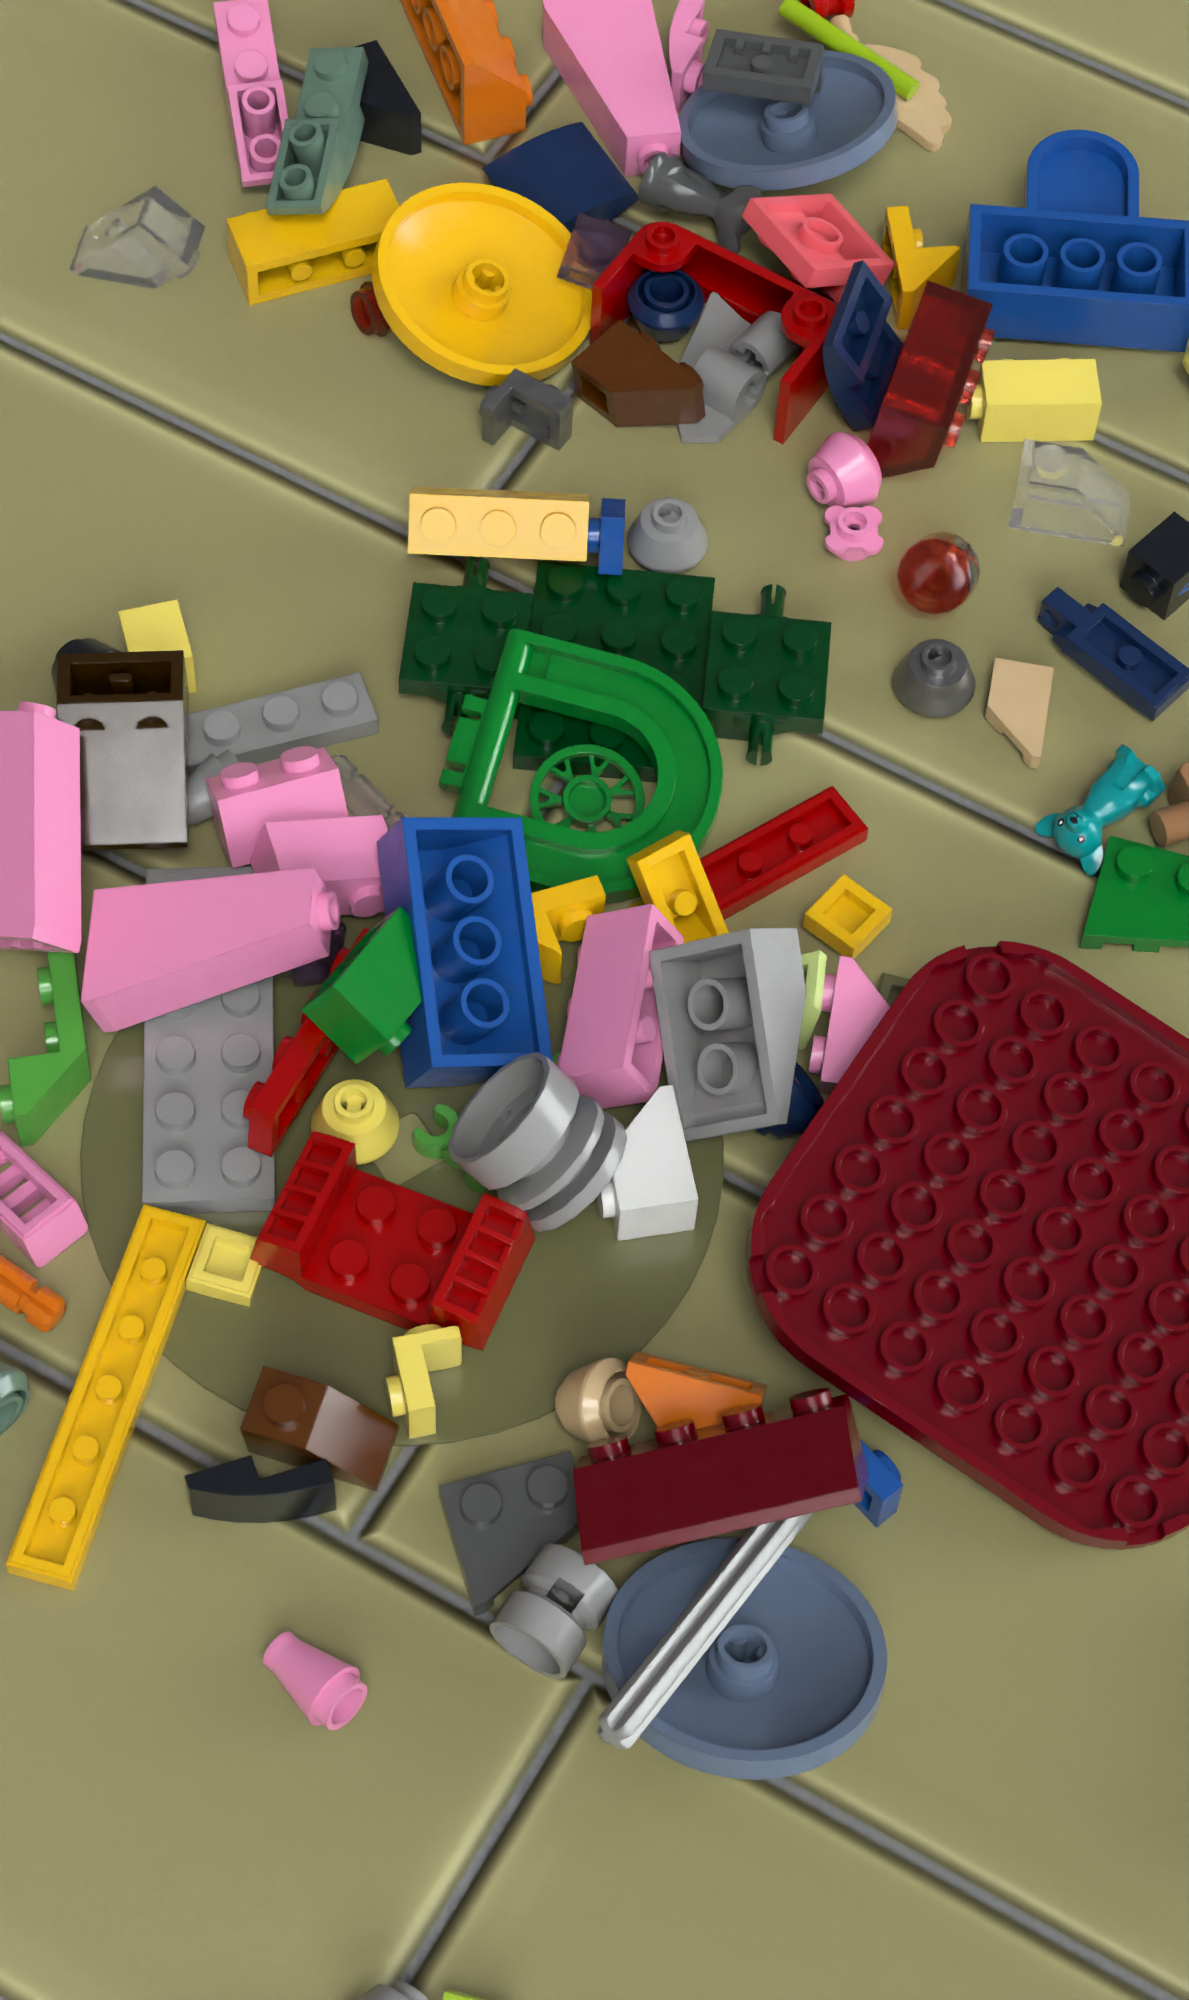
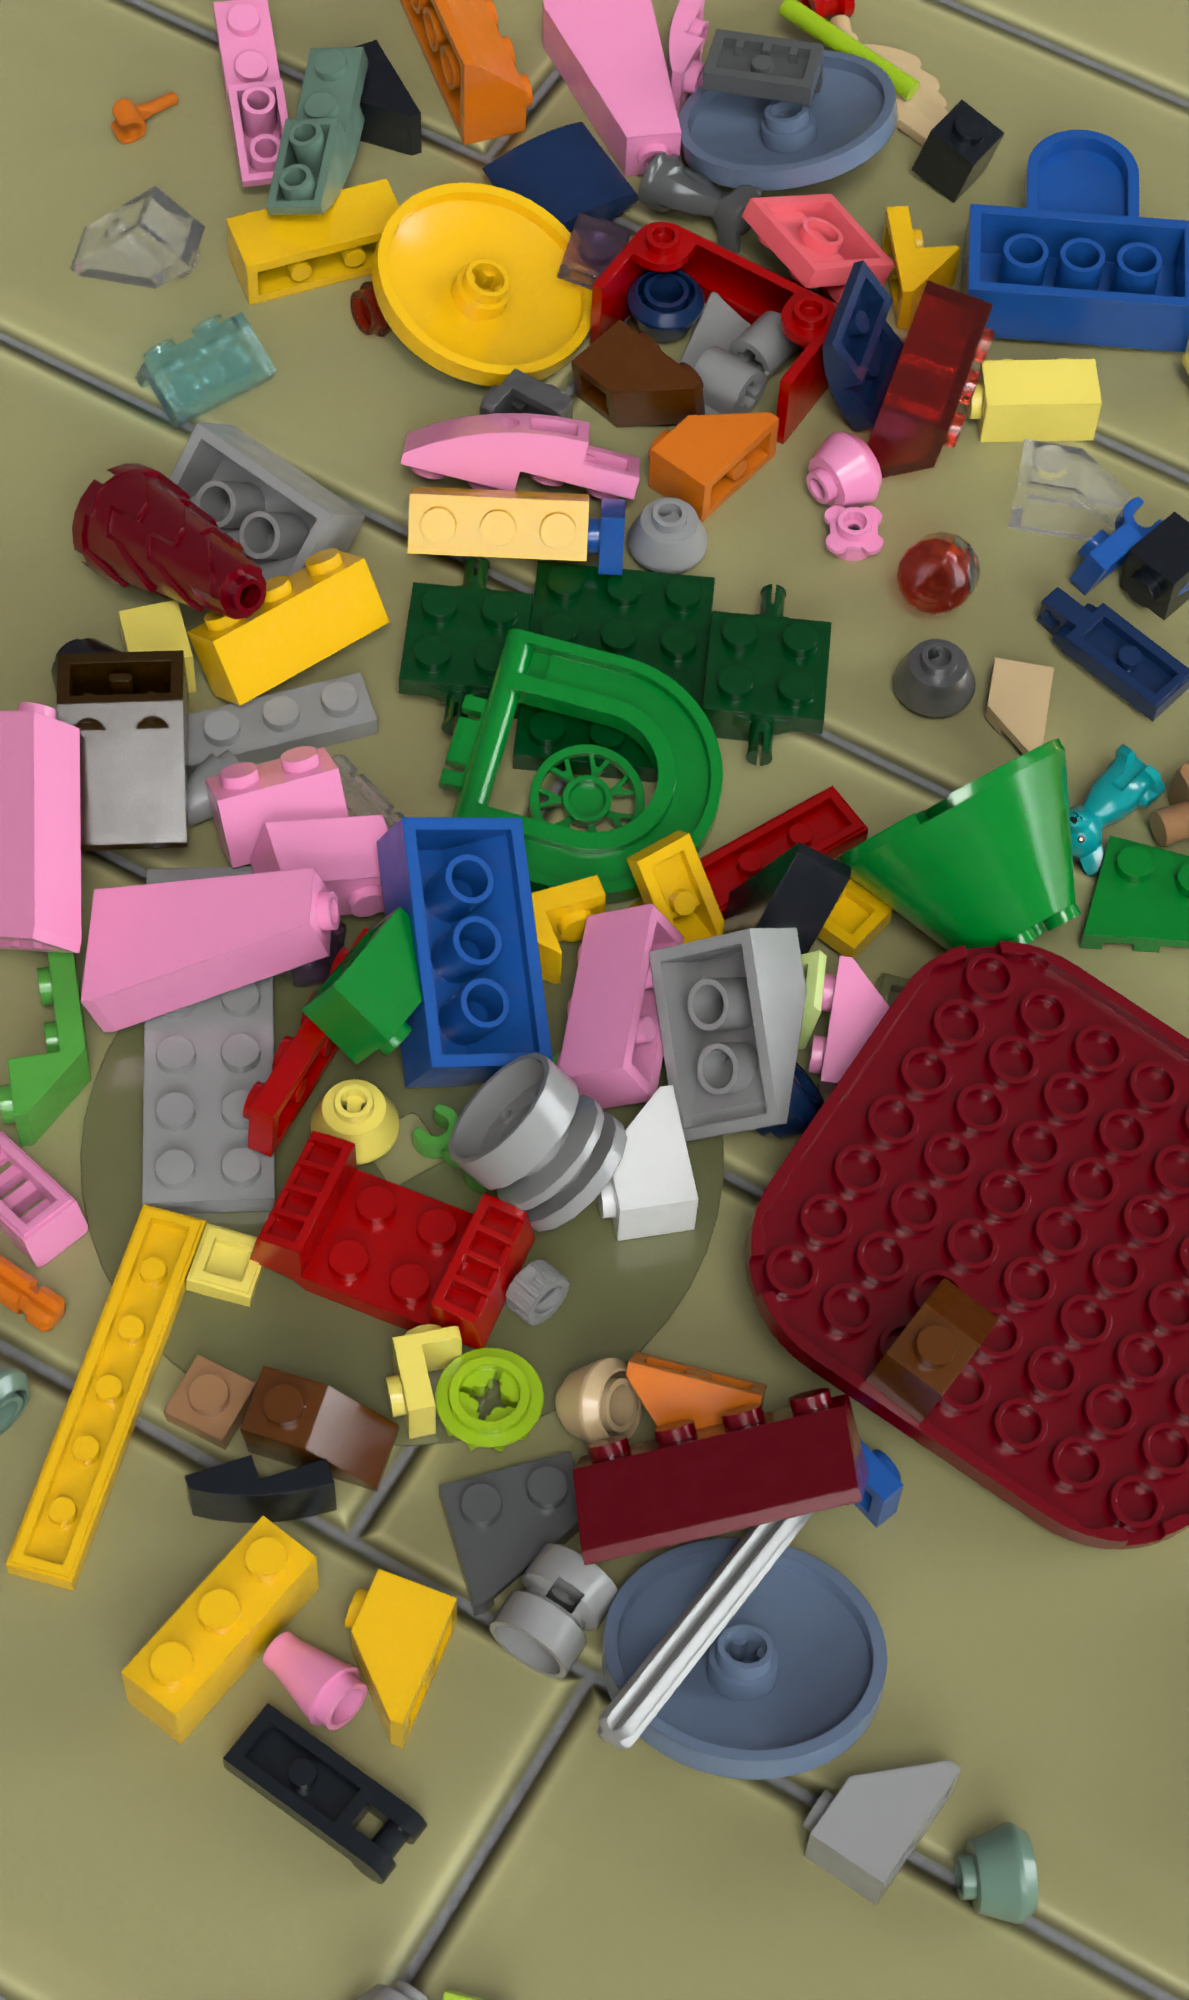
(130, 117): none -> orange hand
(152, 537): none -> dark red cone
(205, 369): none -> clear light blue bracket
(210, 1402): none -> medium nougat plate
(221, 1629): none -> yellow brick
(262, 499): none -> light grey slope
(294, 628): none -> yellow brick
(323, 1792): none -> black plate
(398, 1646): none -> yellow slope
(473, 1376): none -> lime gear
(497, 446): none -> bright pink slope
(537, 1292): none -> light grey axle
(711, 457): none -> orange slope
(789, 893): none -> black slope
(877, 1823): none -> light grey slope
(932, 1350): none -> reddish brown slope
(957, 151): none -> black brick
(982, 859): none -> green cone
(999, 1874): none -> sand green cone
(1106, 553): none -> blue plate

